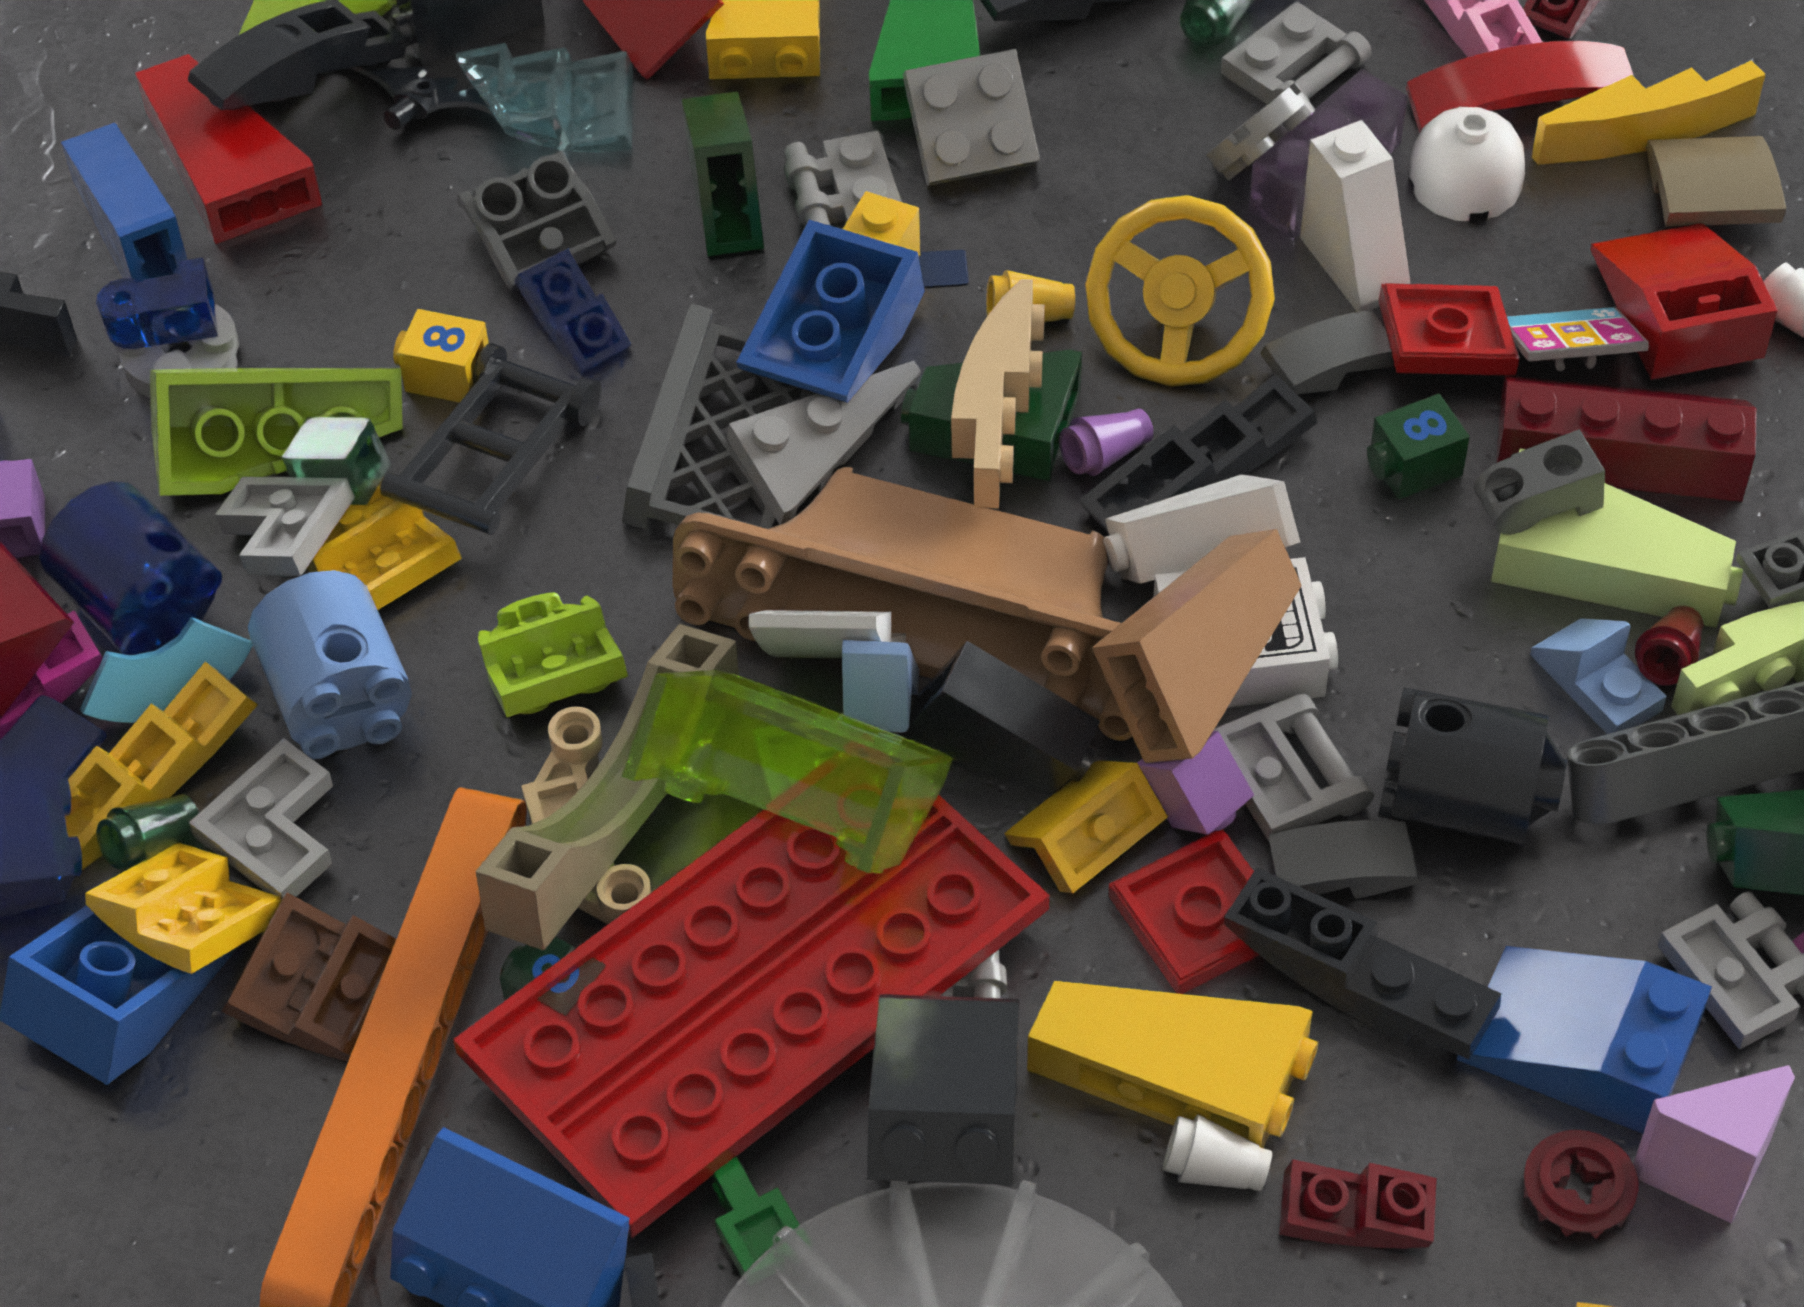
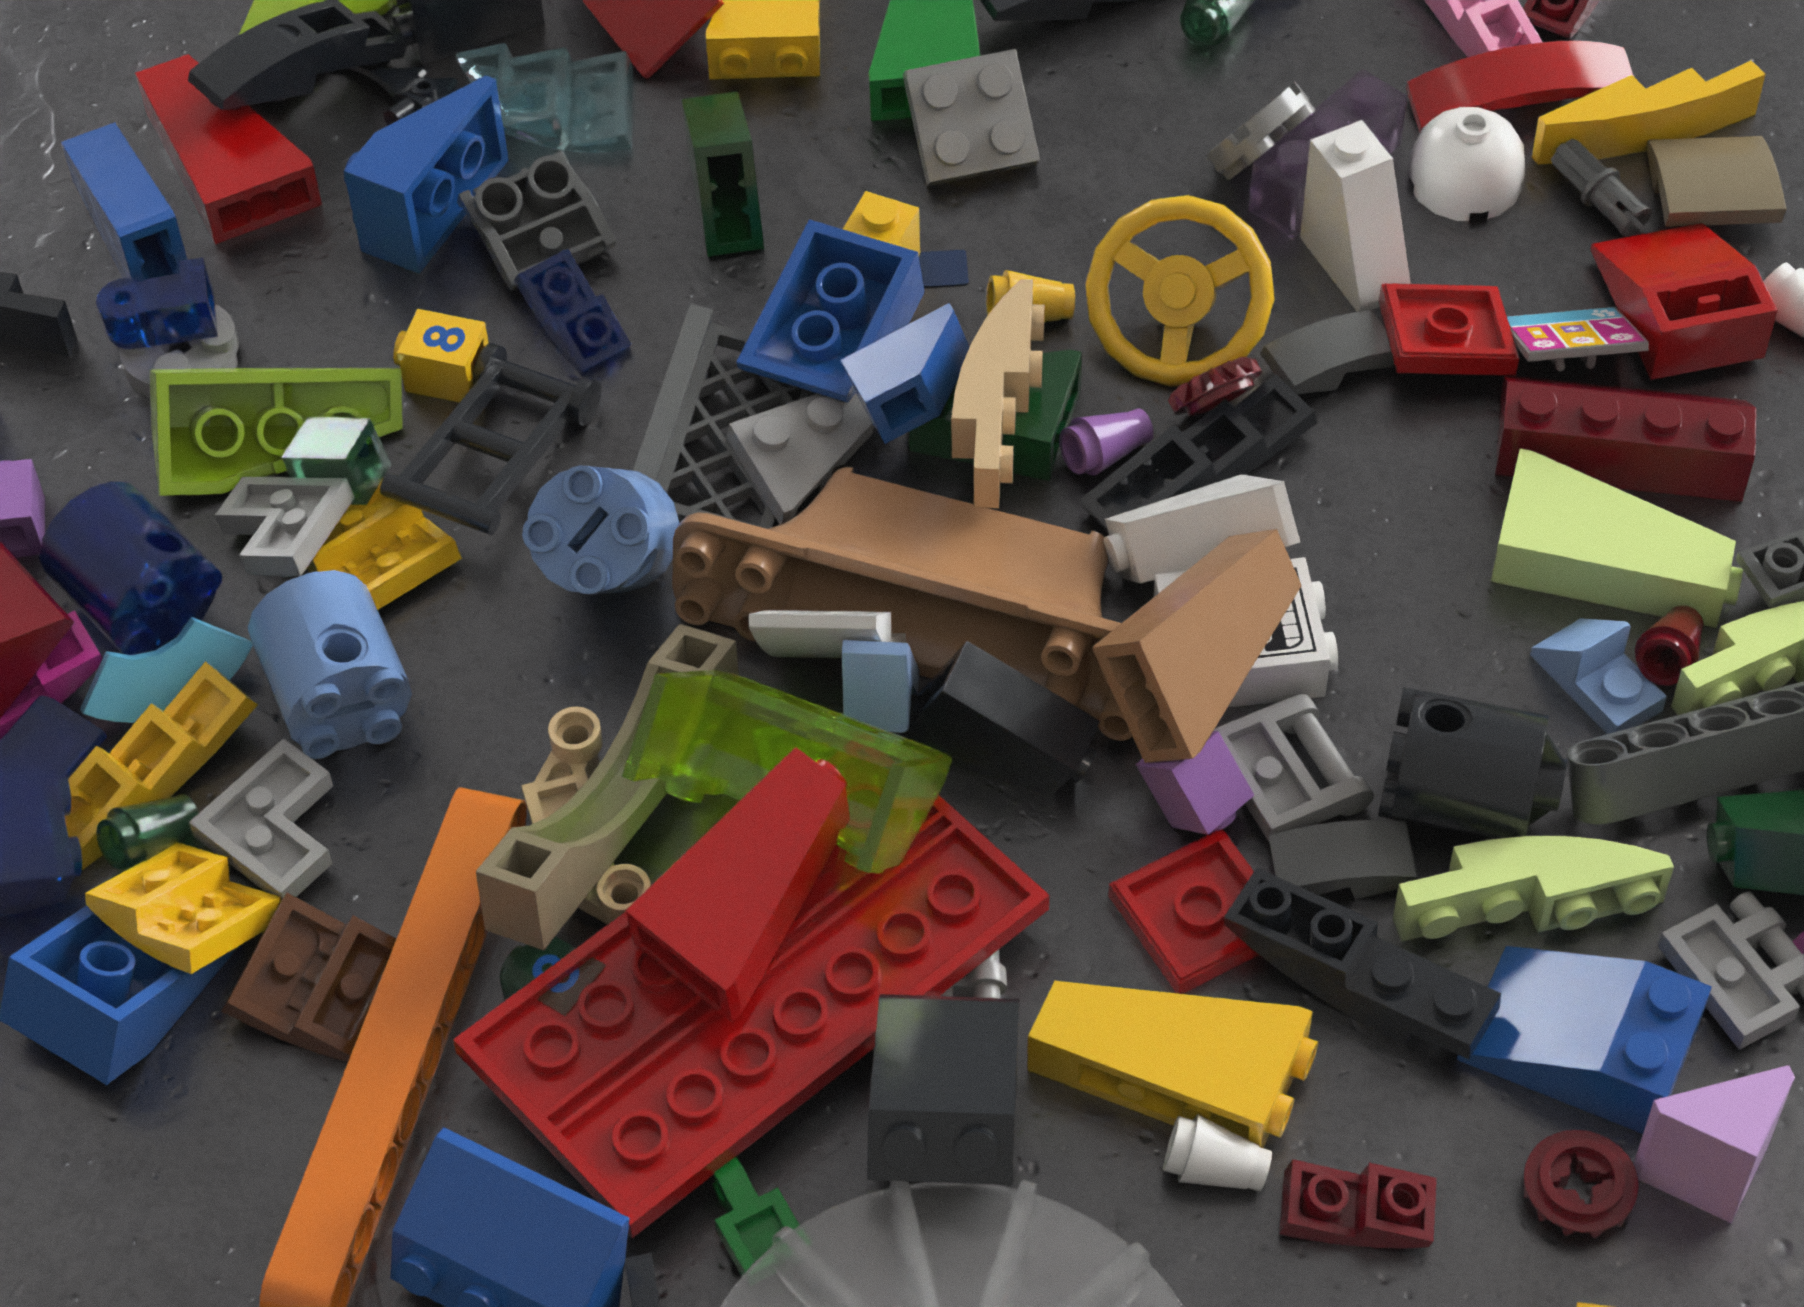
(411, 174): none -> blue slope
(548, 653): lime slope -> none
(601, 530): none -> medium blue cylinder
(742, 883): none -> red slope
(850, 165): light grey plate -> none
(909, 372): none -> blue slope
(1090, 822): yellow panel -> none
(1213, 386): none -> dark red gear
(1287, 47): light grey plate -> none
(1418, 446): dark green brick -> none
(1542, 483): dark grey leg -> none
(1554, 878): none -> yellowish green slope
(1600, 186): none -> dark grey axle

